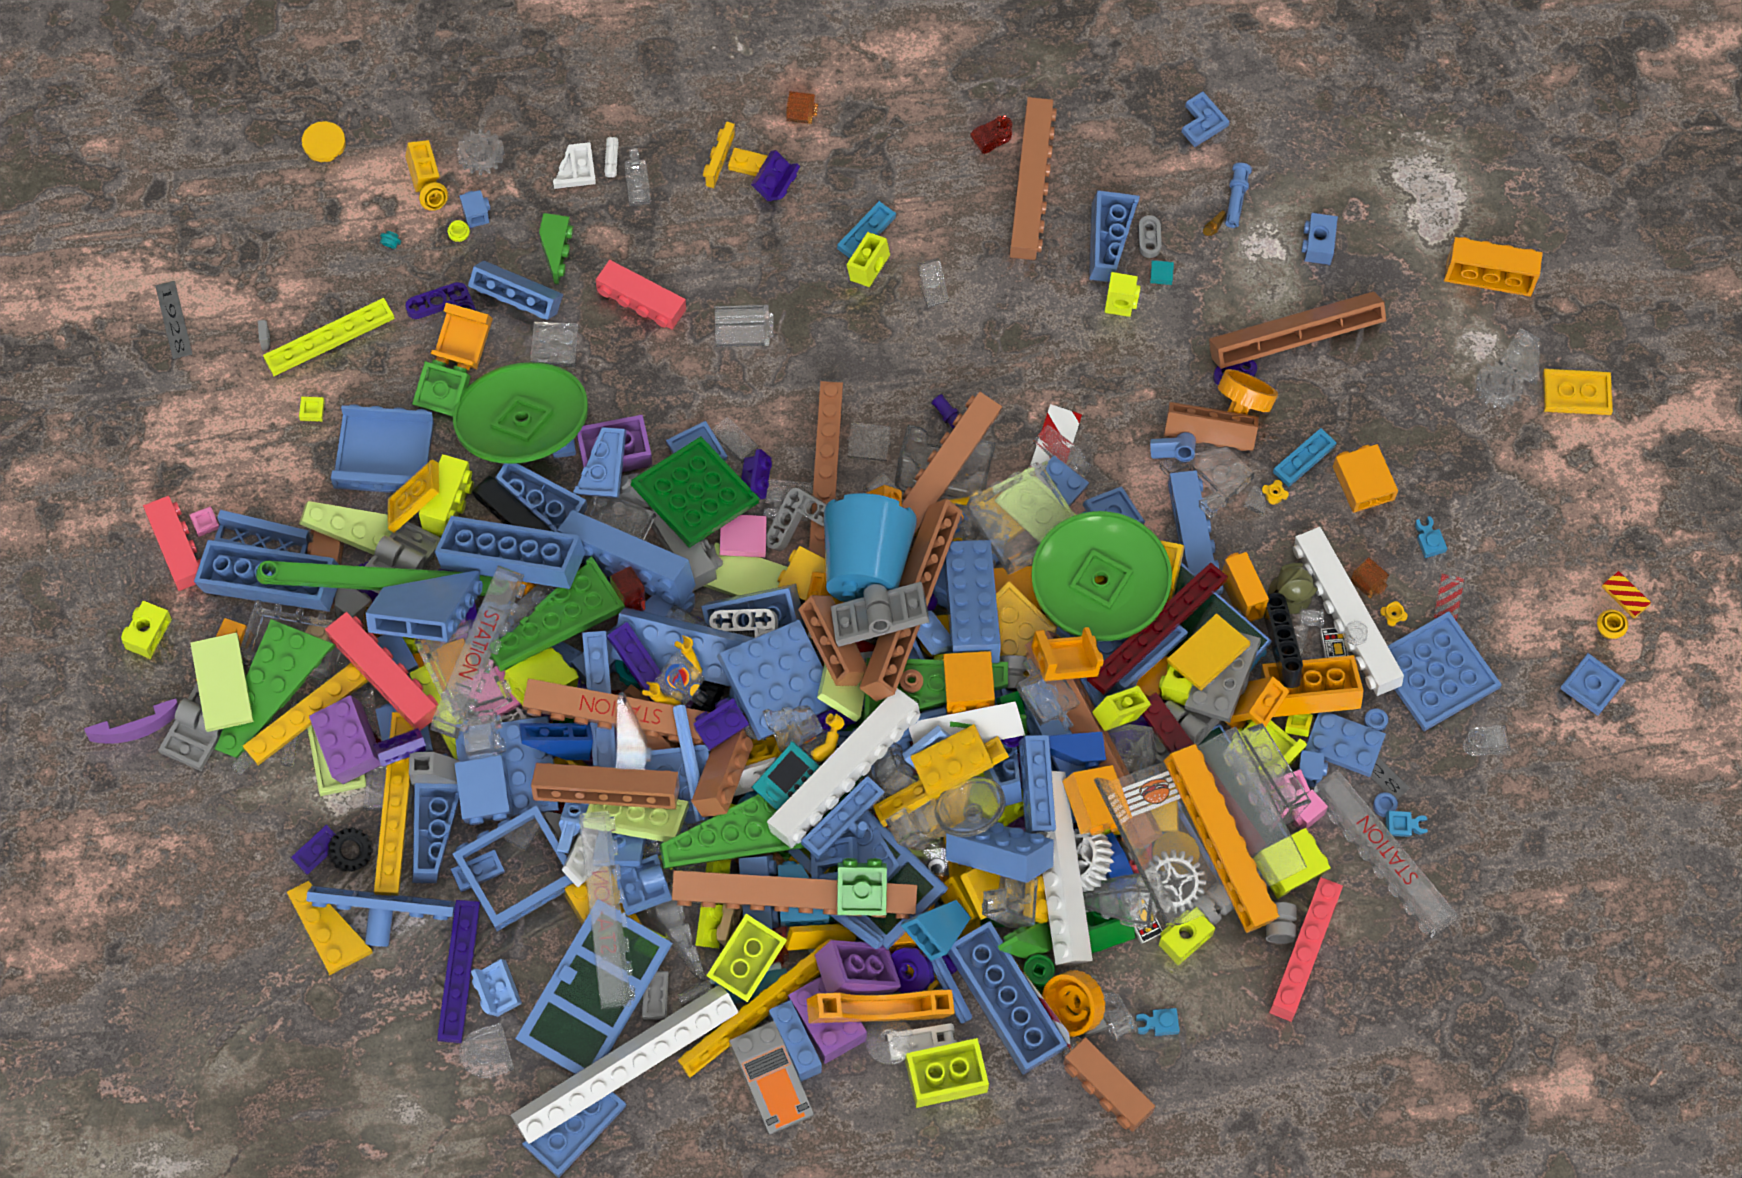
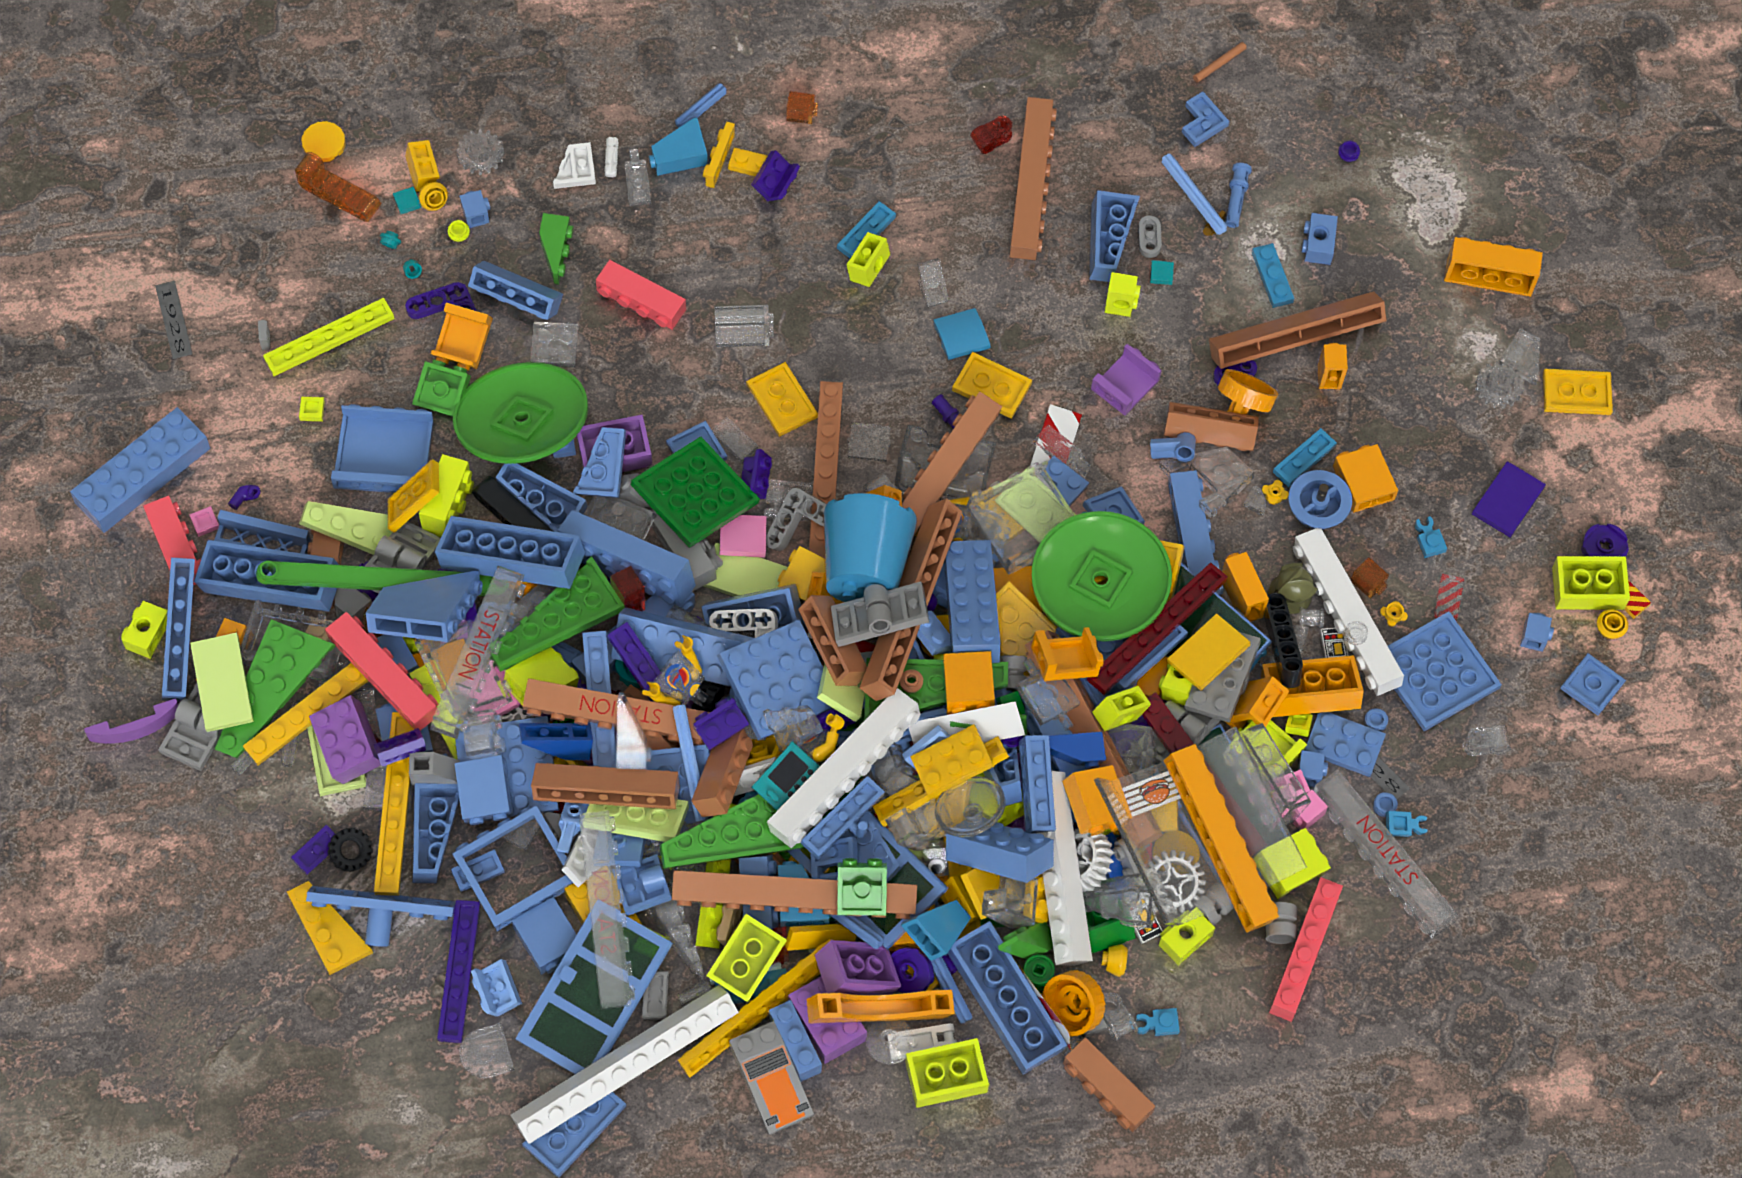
(140, 470): none -> medium blue brick
(178, 629): none -> medium blue brick
(244, 493): none -> dark purple arm
(334, 189): none -> clear orange beam
(407, 200): none -> teal tile
(414, 274): none -> teal hinge
(545, 934): none -> medium blue brick
(679, 150): none -> dark azure slope
(701, 105): none -> medium blue axle
(782, 399): none -> yellow tile
(962, 333): none -> dark azure slope
(994, 381): none -> yellow plate
(1115, 959): none -> yellow cone
(1123, 855): none -> light grey plate
(1127, 380): none -> medium lavender panel
(1194, 194): none -> light blue axle
(1219, 62): none -> nougat bar
(1272, 275): none -> dark azure plate
(1320, 499): none -> medium blue piece
(1332, 366): none -> light orange brick
(1349, 151): none -> dark purple plate
(1508, 499): none -> dark purple tile
(1536, 631): none -> medium blue brick
(1590, 582): none -> neon yellow brick
(1605, 533): none -> dark purple plate

